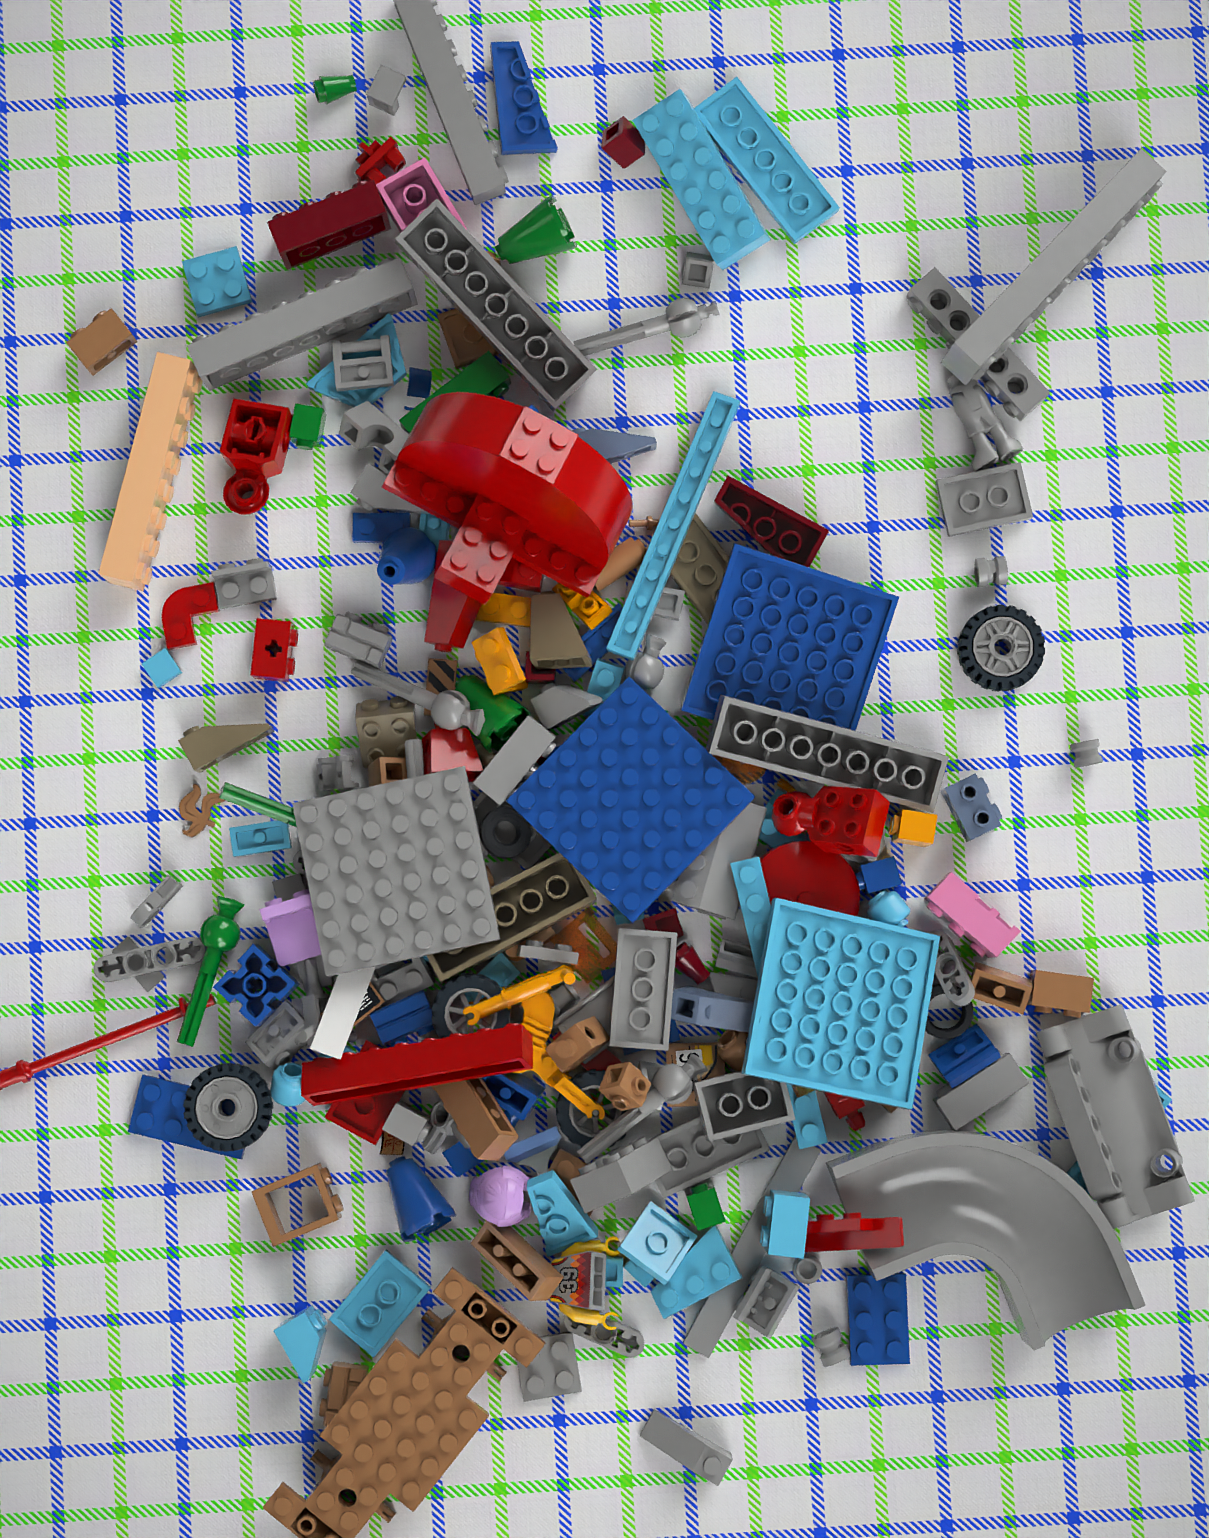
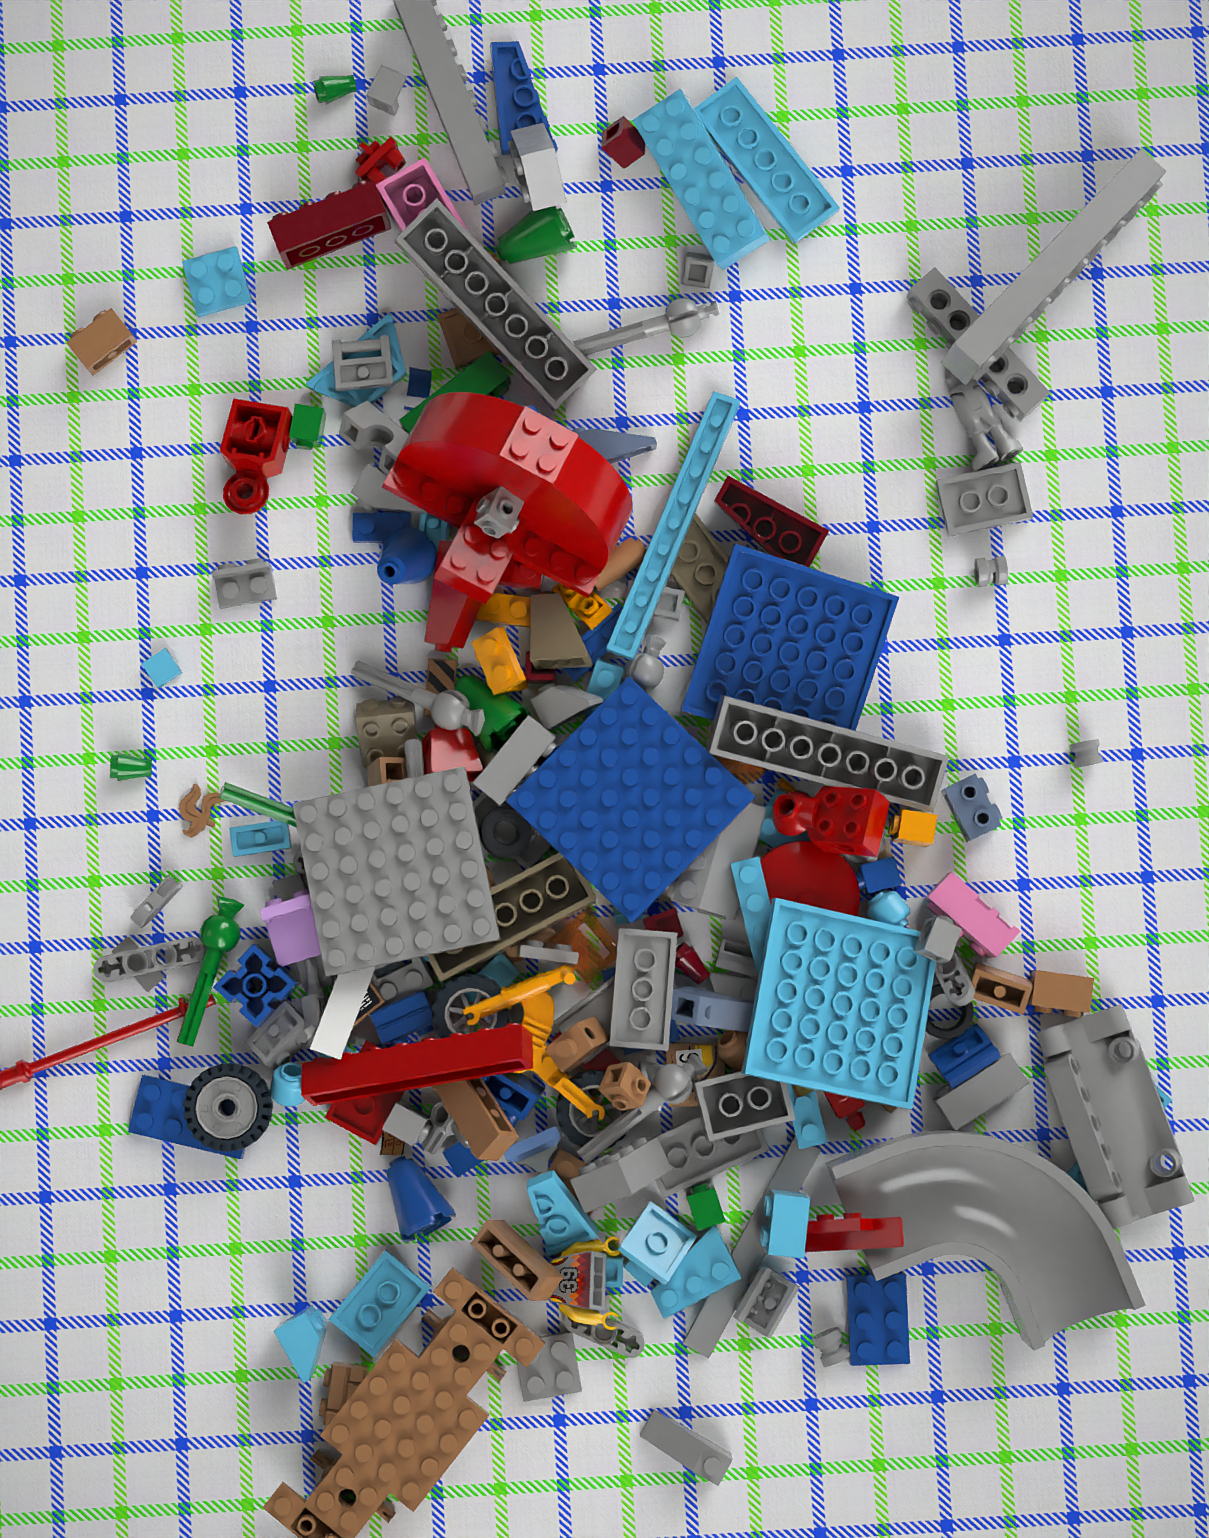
(129, 767): none -> green cone
(150, 472): light nougat brick -> none
(180, 609): red plate -> none
(215, 743): dark tan slope -> none
(267, 635): red brick -> none
(270, 1216): medium nougat window -> none
(302, 323): light grey brick -> none
(335, 772): light grey piece -> none
(359, 640): light grey brick -> none
(498, 512): none -> light grey brick
(500, 1196): lavender hair -> none
(536, 167): none -> brick
(562, 996): light grey bush -> none
(649, 523): medium nougat hand -> none
(807, 1269): light grey plate -> none
(938, 939): none -> light grey brick
(1007, 626): wheel -> none

